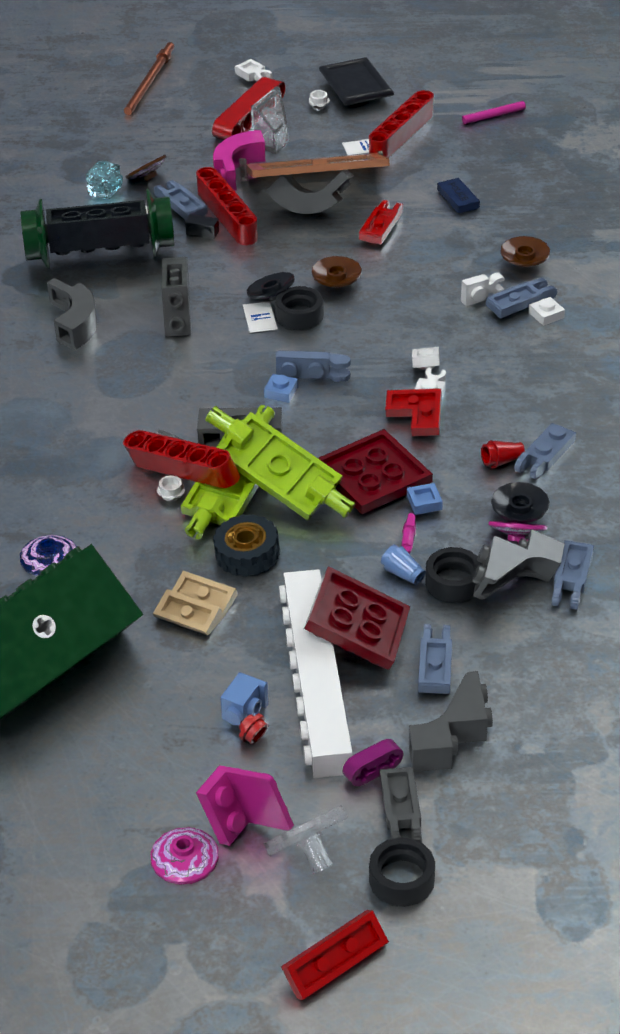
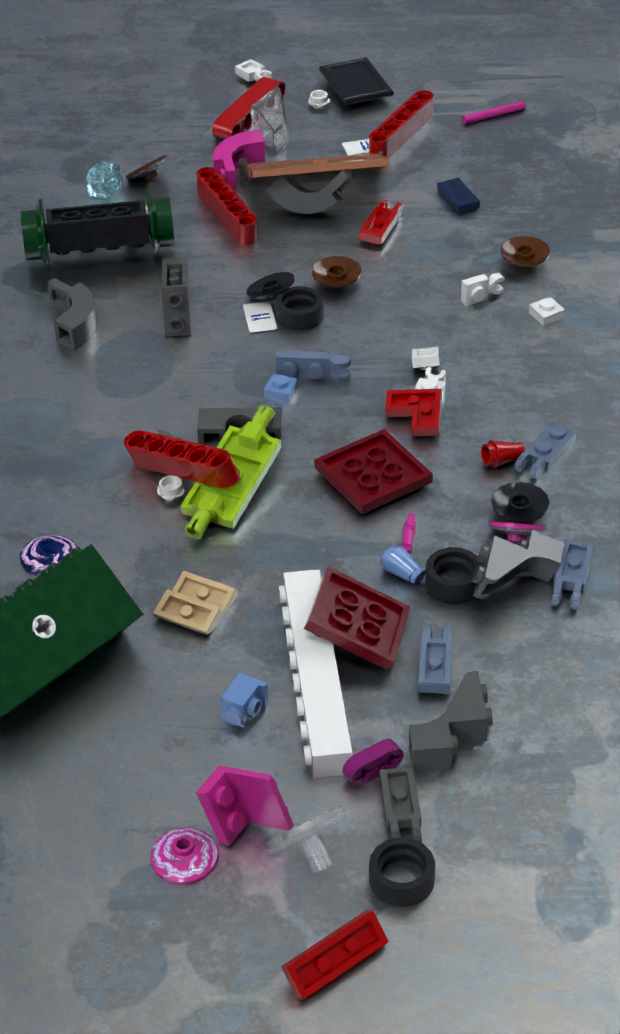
(162, 58): copper bar -> none
(181, 200): sand blue hinge -> none
(202, 226): black piece -> none
(246, 545): black wheel -> none
(253, 728): red plate -> none
(280, 465): lime plate -> none
(424, 498): medium blue plate -> none
(520, 297): sand blue hinge -> none

